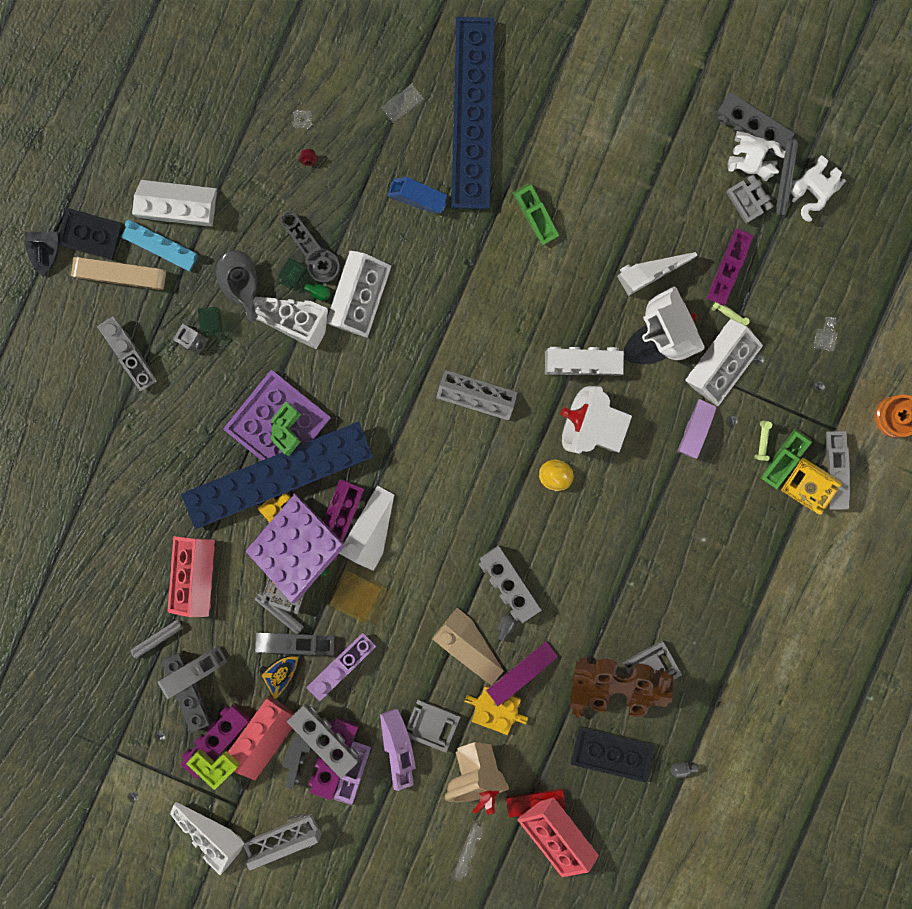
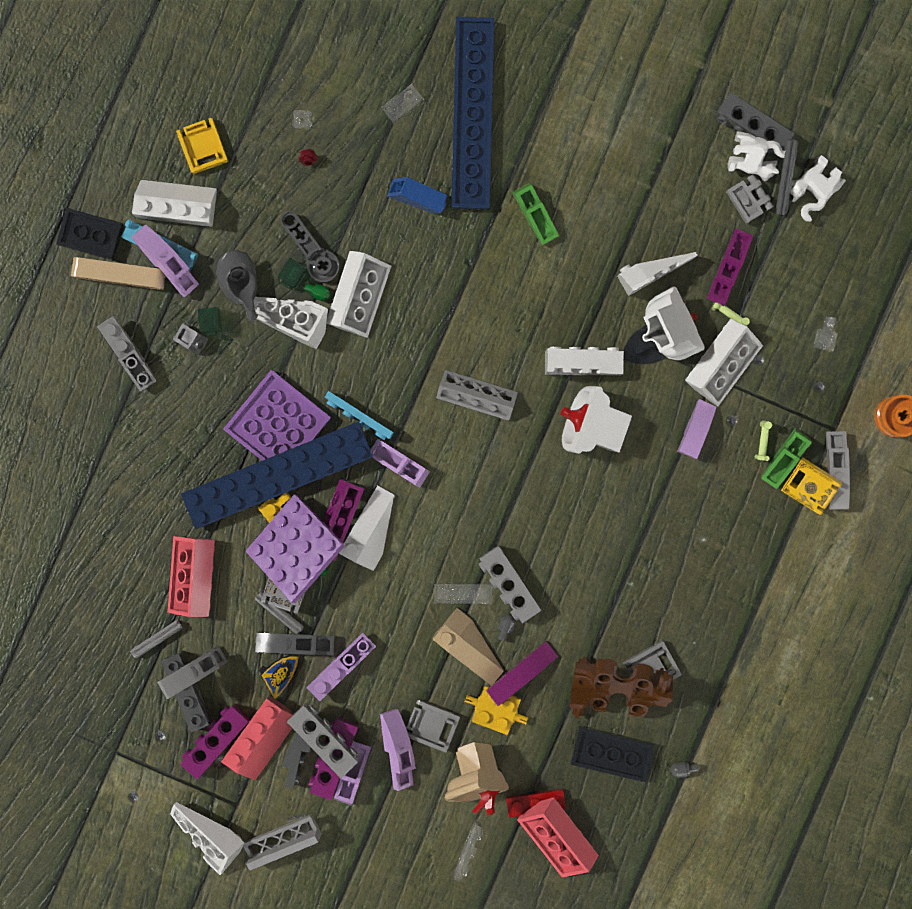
(42, 249): black shield -> none
(166, 259): none -> lavender slope
(202, 143): none -> yellow container
(213, 772): lime plate -> none
(281, 432): bright green plate -> none
(352, 412): none -> medium azure plate
(355, 596): clear yellow plate -> none
(399, 463): none -> lavender slope
(463, 593): none -> clear plate
(556, 475): yellow hat -> none

